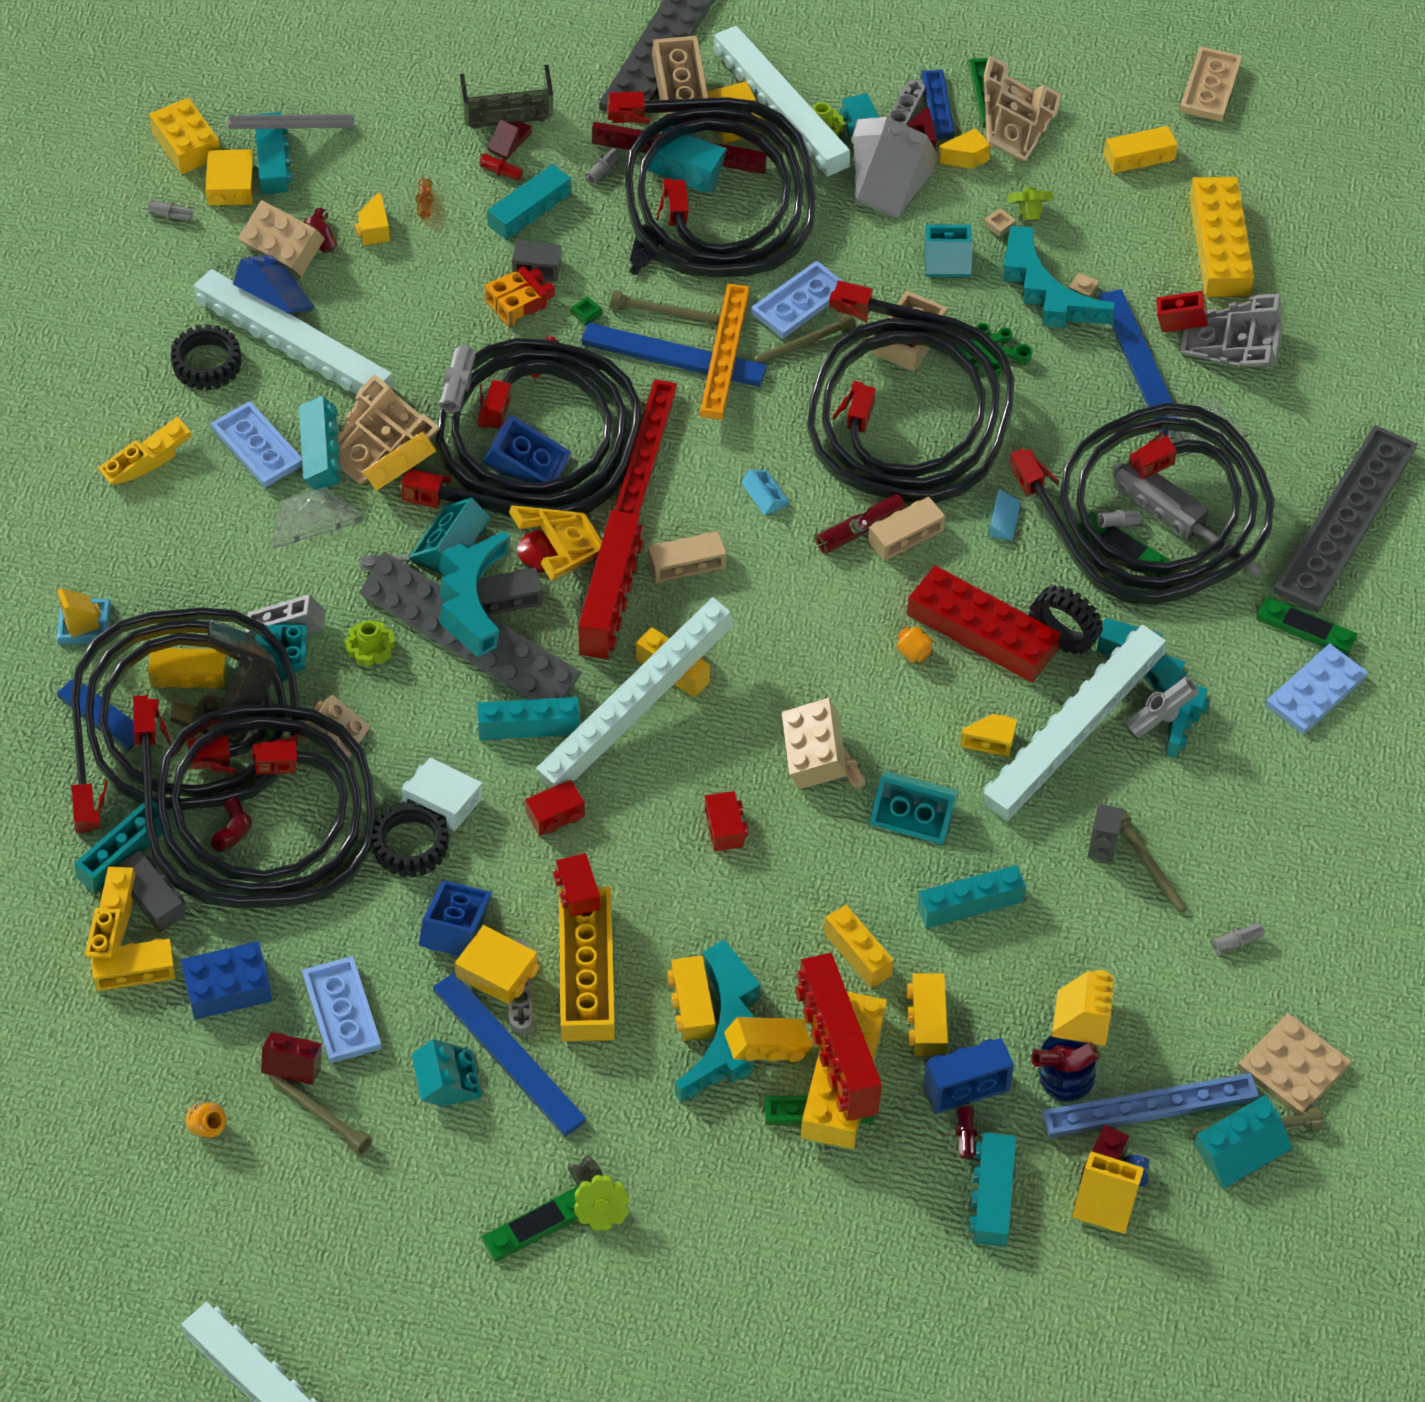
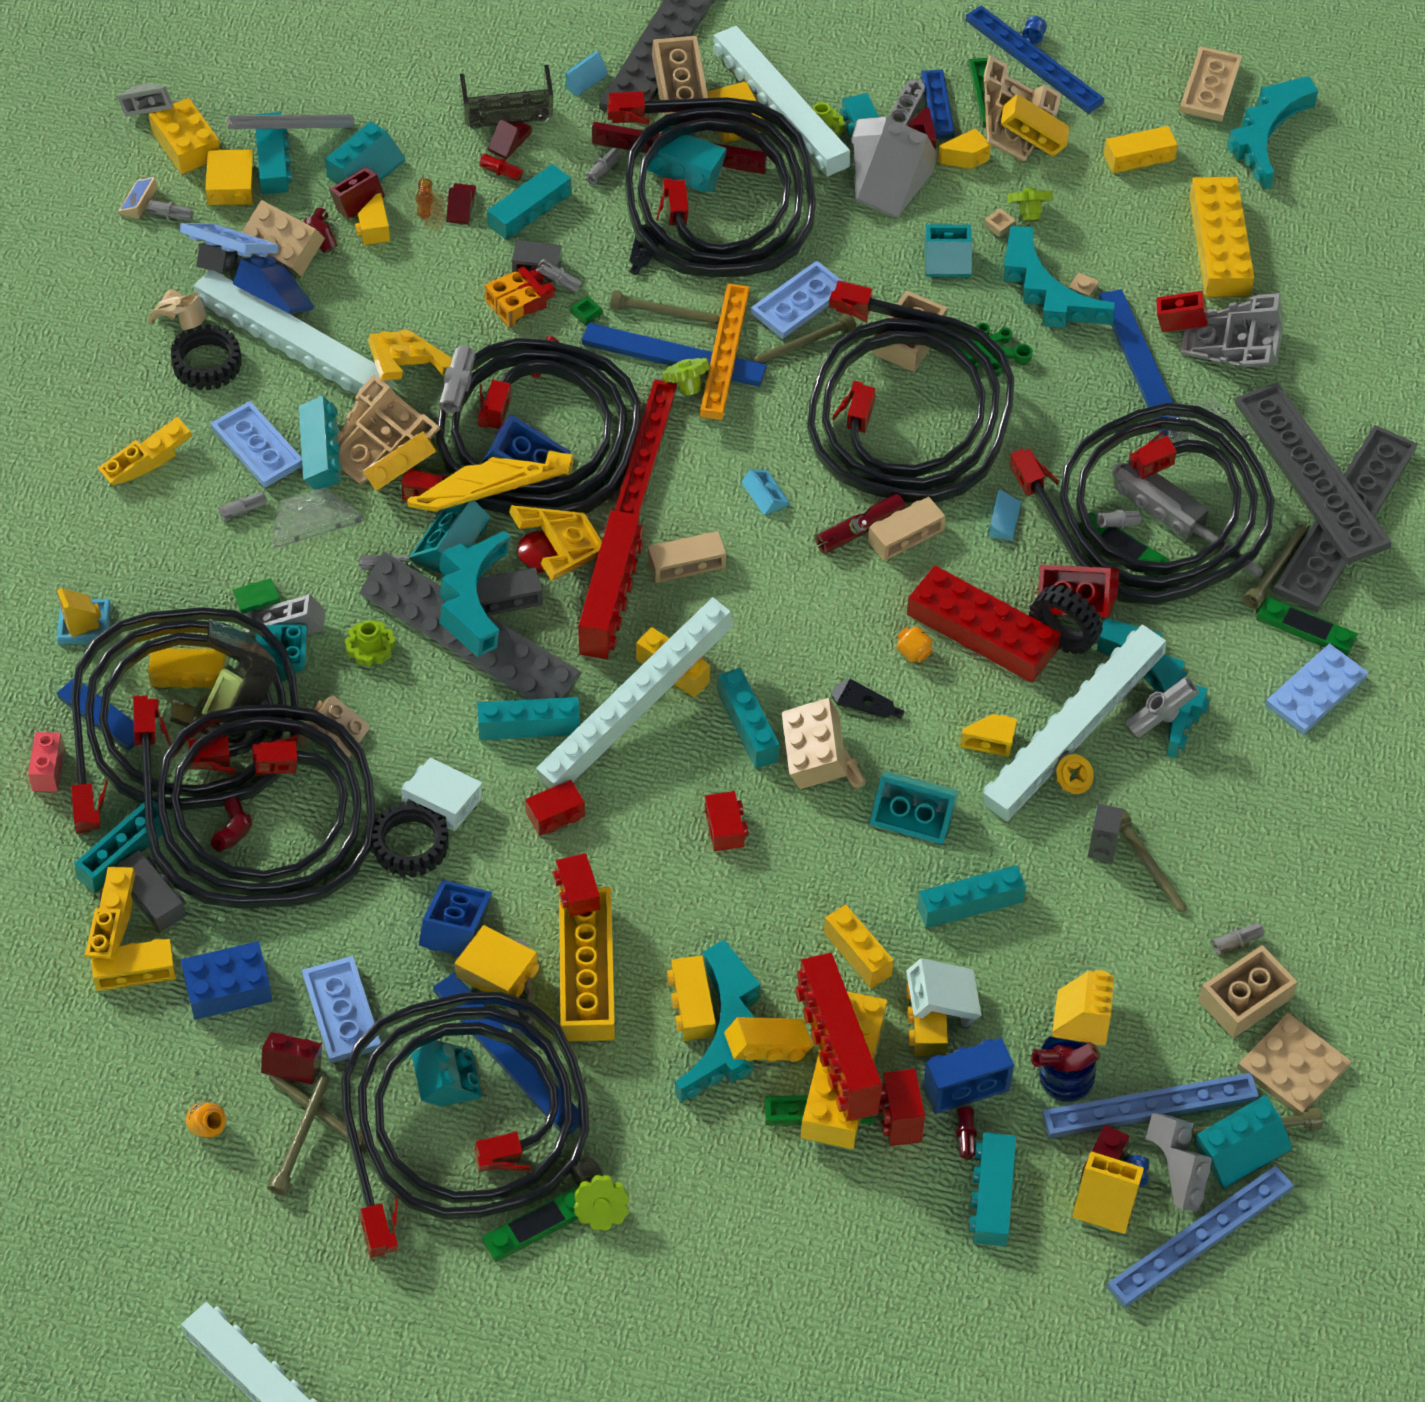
(46, 762): none -> coral brick
(139, 197): none -> tan slope
(144, 99): none -> light grey slope
(187, 307): none -> tan piece
(216, 259): none -> dark grey brick
(223, 692): none -> yellowish green tile
(228, 239): none -> light blue plate
(241, 506): none -> light grey axle
(256, 595): none -> green piece
(280, 1183): none -> olive piece
(355, 192): none -> dark red brick
(367, 148): none -> teal slope
(401, 349): none -> yellow wing
(460, 203): none -> dark red slope
(490, 1153): none -> black piece
(491, 478): none -> yellow wing
(558, 275): none -> light grey axle
(586, 74): none -> medium azure slope
(687, 374): none -> lime plant
(748, 718): none -> teal brick
(853, 695): none -> black piece
(901, 1107): none -> red brick
(943, 990): none -> light aqua panel
(1034, 29): none -> blue wheel
(1035, 59): none -> blue tile
(1035, 125): none -> yellow brick
(1084, 774): none -> yellow gear
(1093, 583): none -> red slope
(1186, 1168): none -> light grey arch
(1199, 1236): none -> medium blue plate
(1247, 991): none -> tan brick
(1255, 596): none -> olive piece
(1274, 107): none -> teal arch
(1313, 473): none -> dark grey plate

